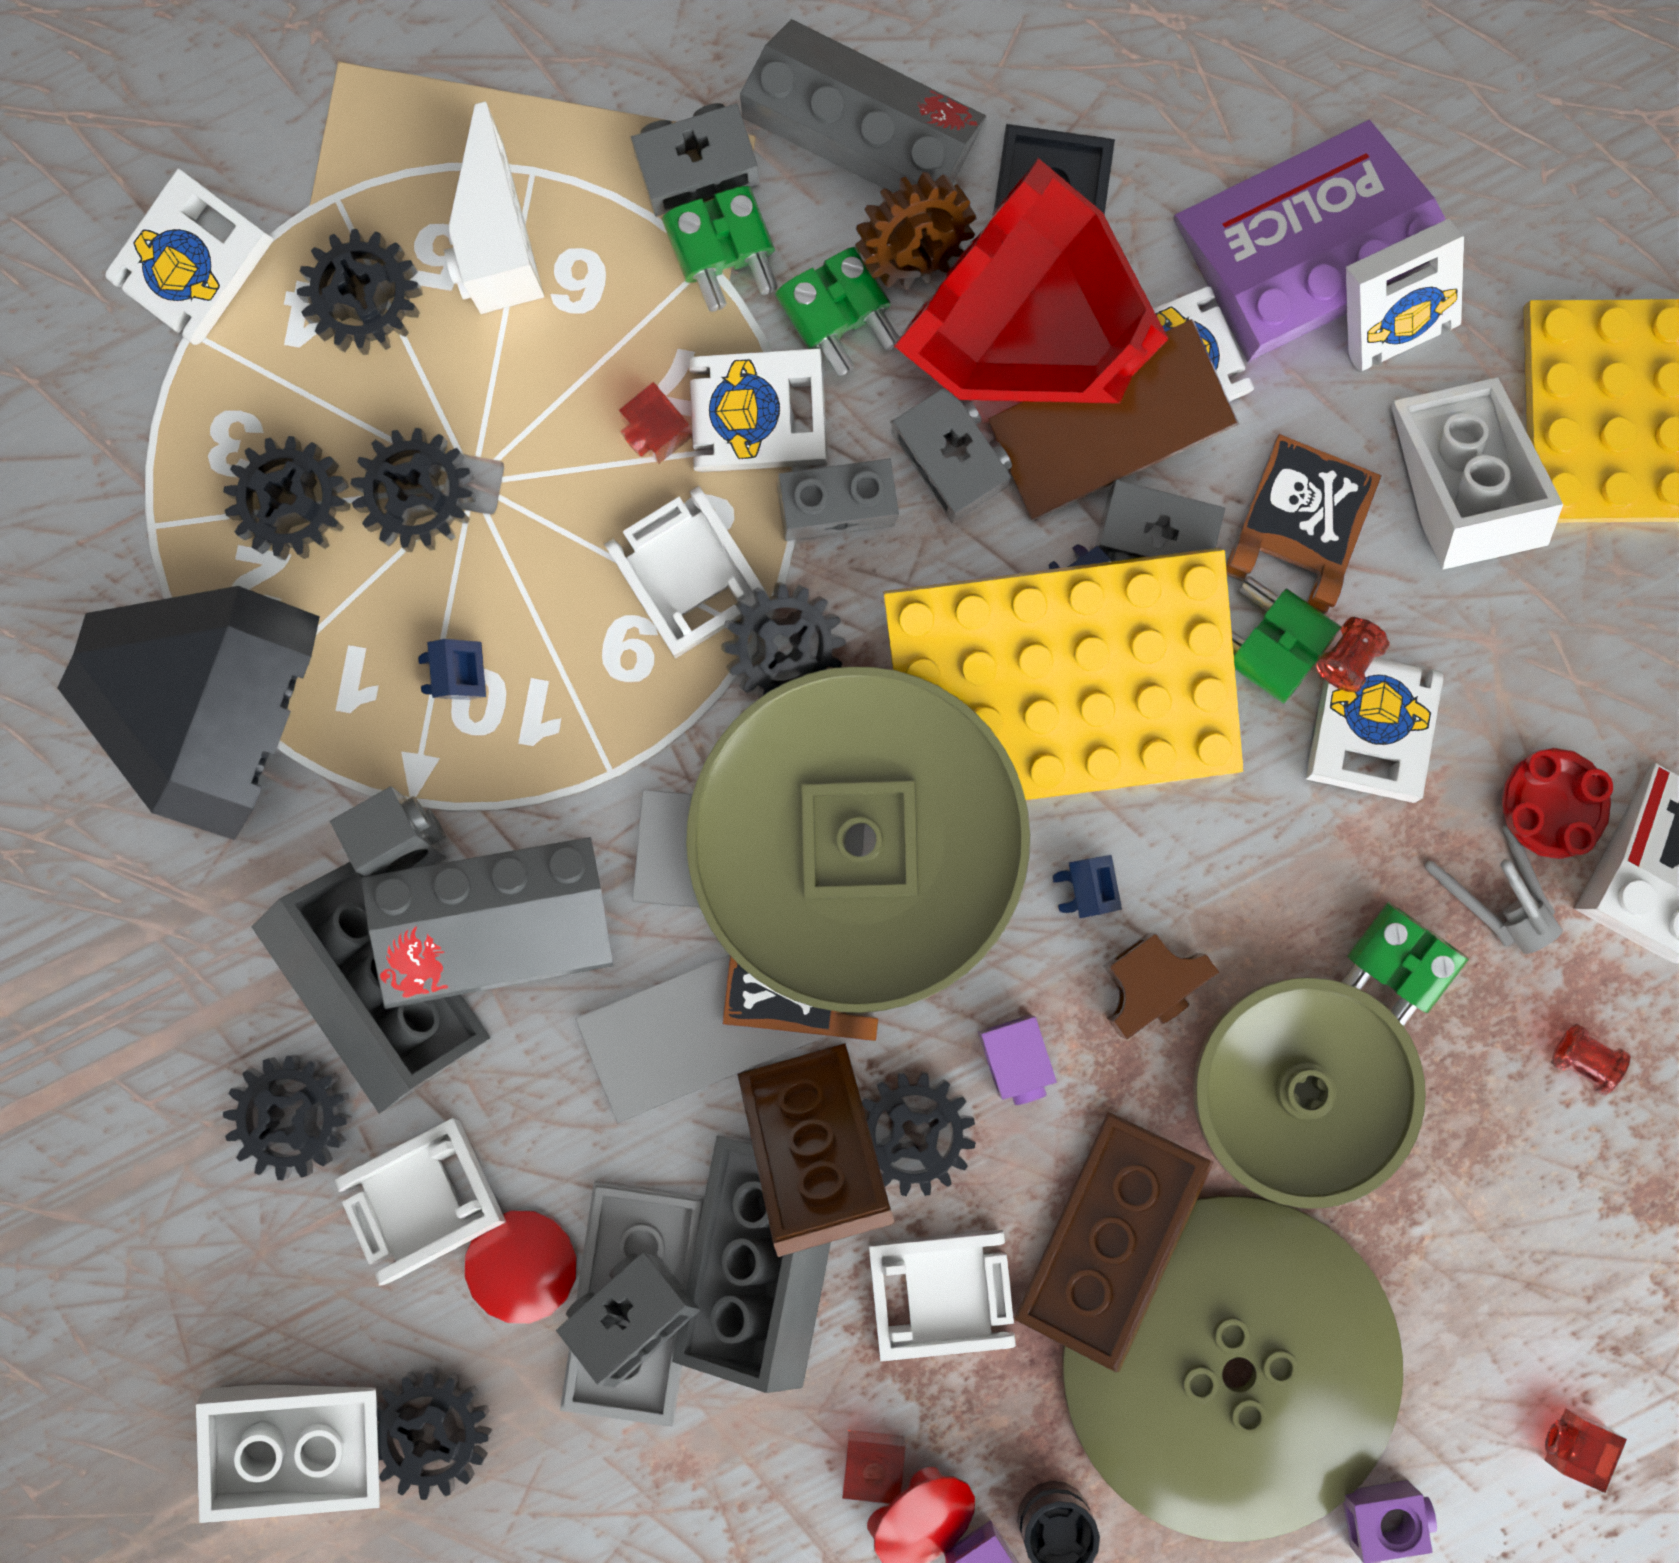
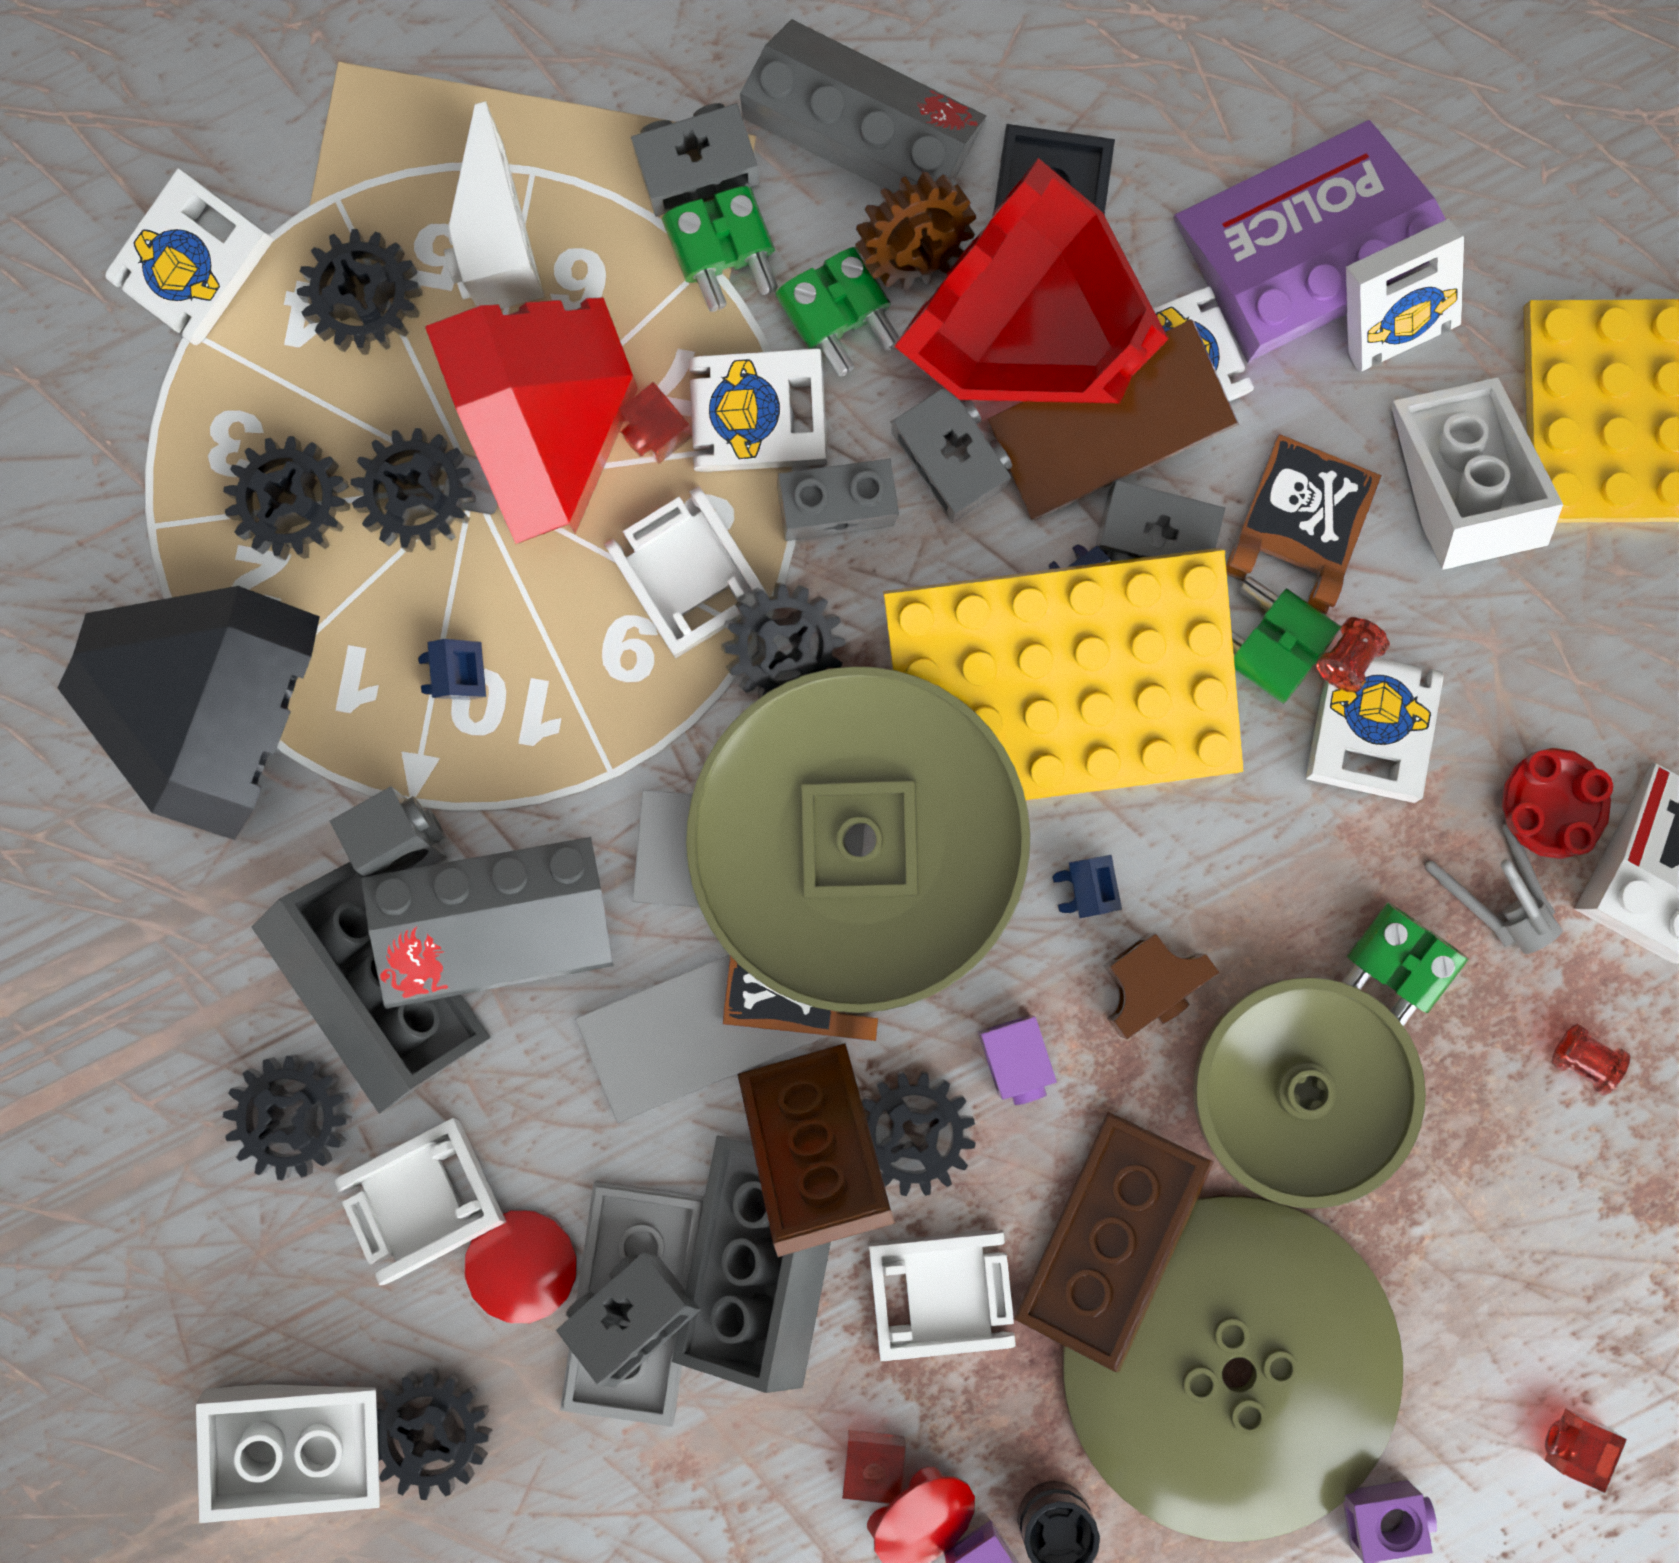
(537, 403): none -> red panel

